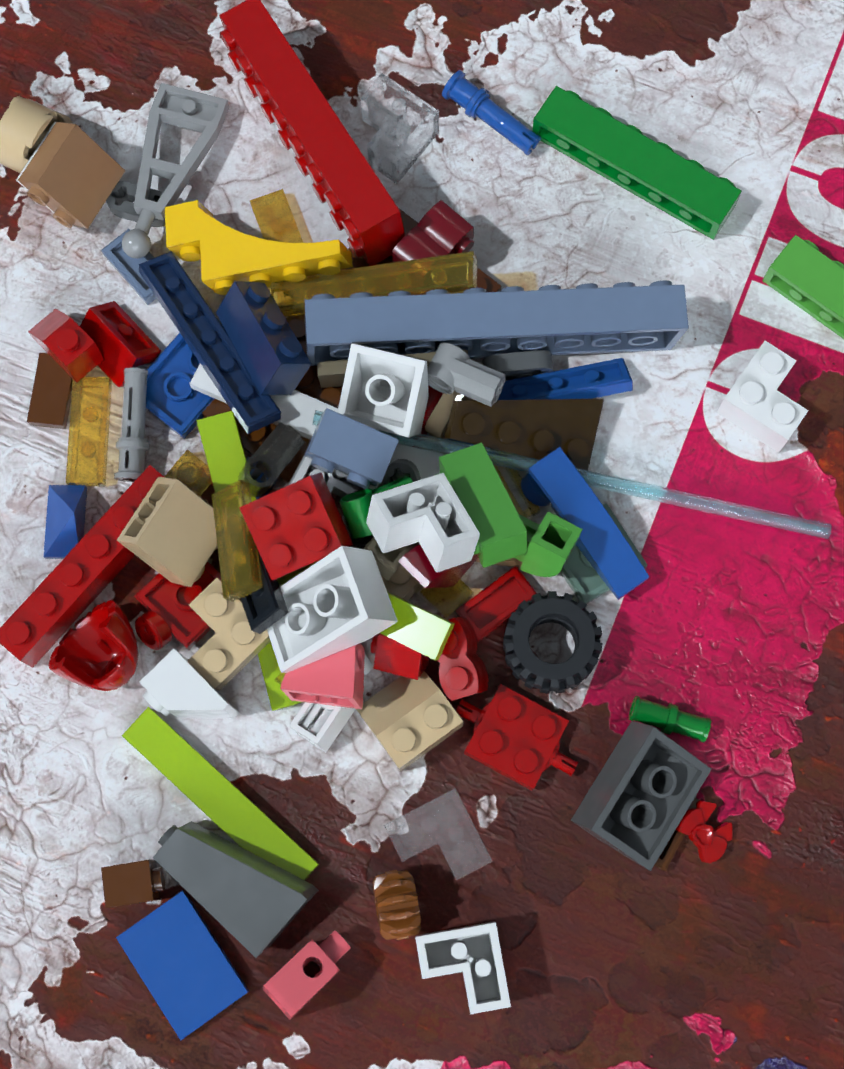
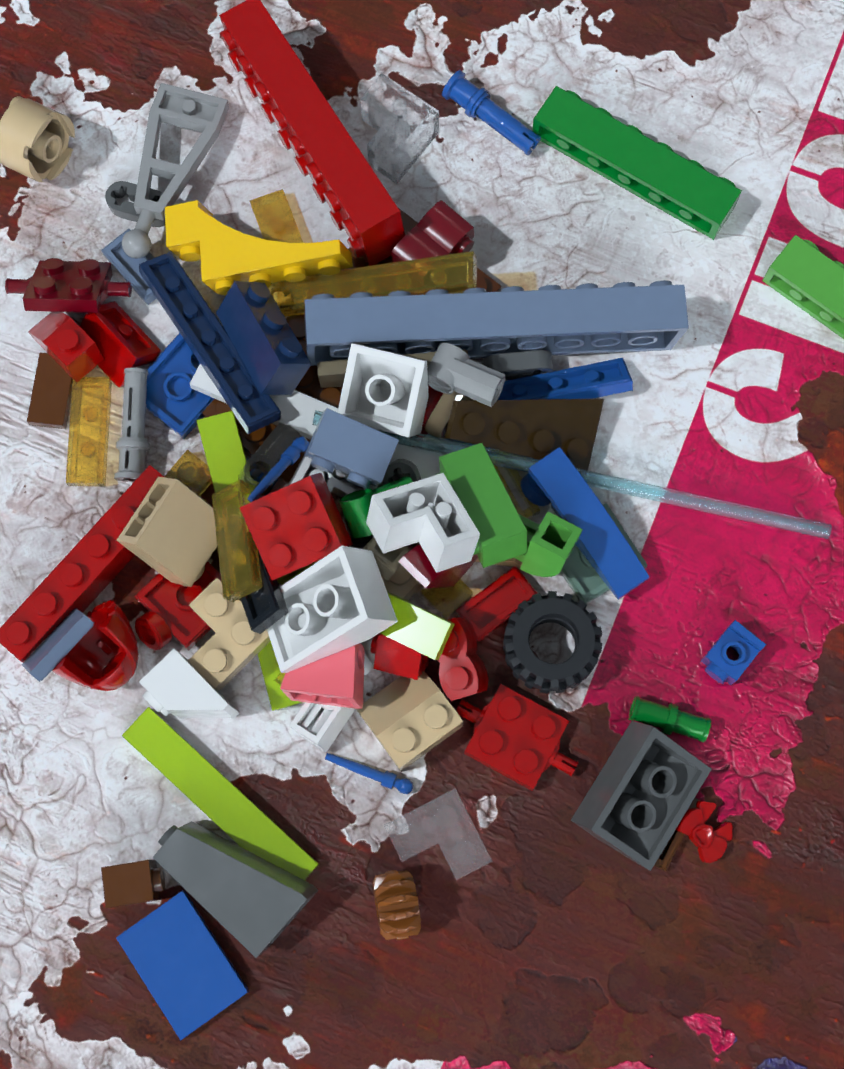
(58, 644): none -> sand blue tile
(64, 519): blue slope -> none
(68, 286): none -> dark red plate
(70, 175): medium nougat piece -> none
(288, 458): none -> blue piece
(292, 987): coral torso -> none
(387, 779): none -> blue piece
(475, 953): white brick -> none
(743, 642): none -> blue brick
(757, 404): white brick -> none

